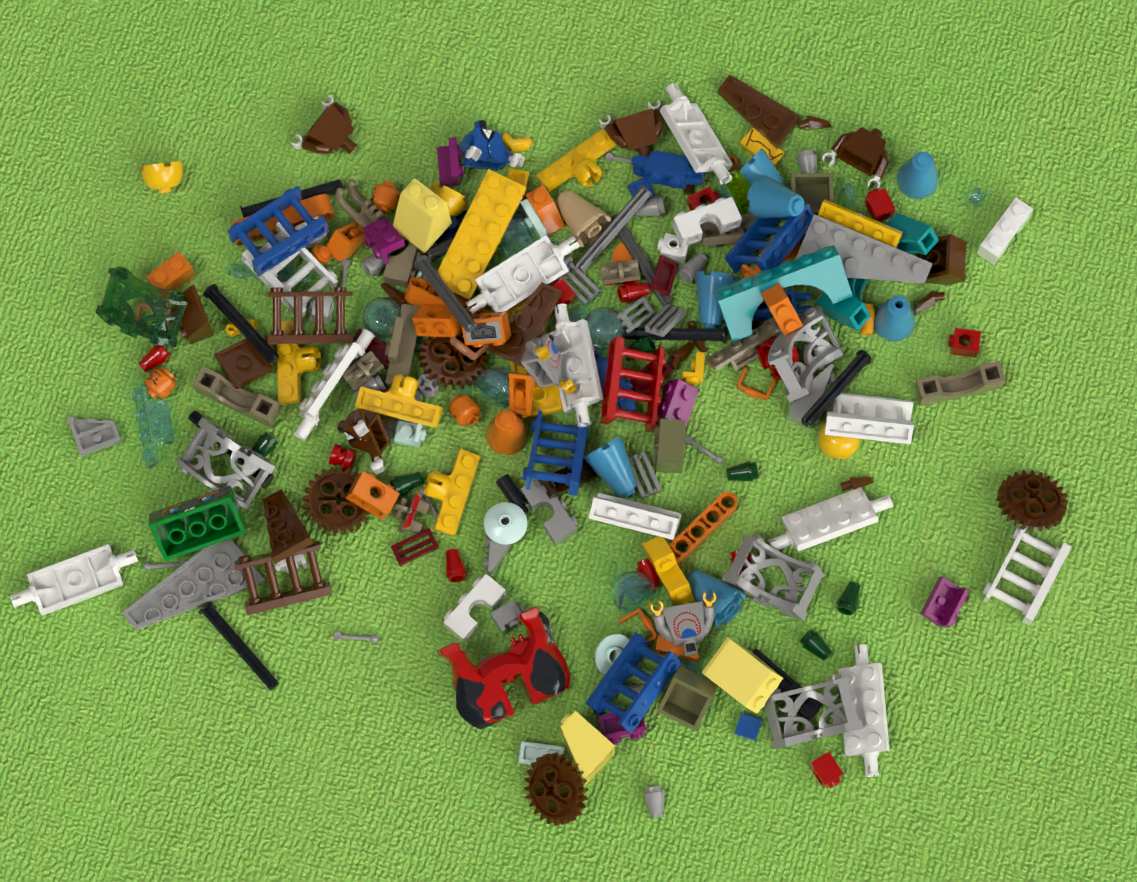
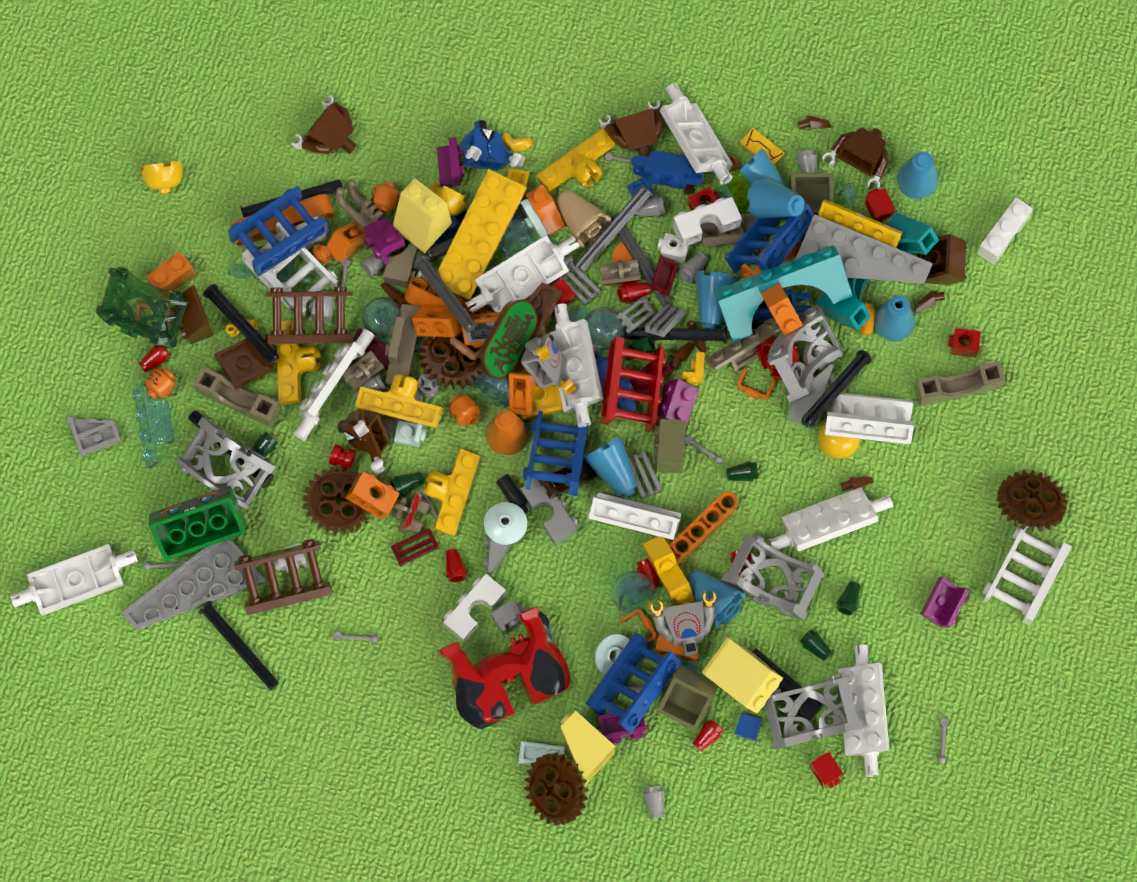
(284, 527): reddish brown wing -> none
(508, 338): none -> tile
(707, 735): none -> red cone
(762, 112): reddish brown wing -> none
(943, 723): none -> light grey hinge
(976, 197): clear light blue bush -> none

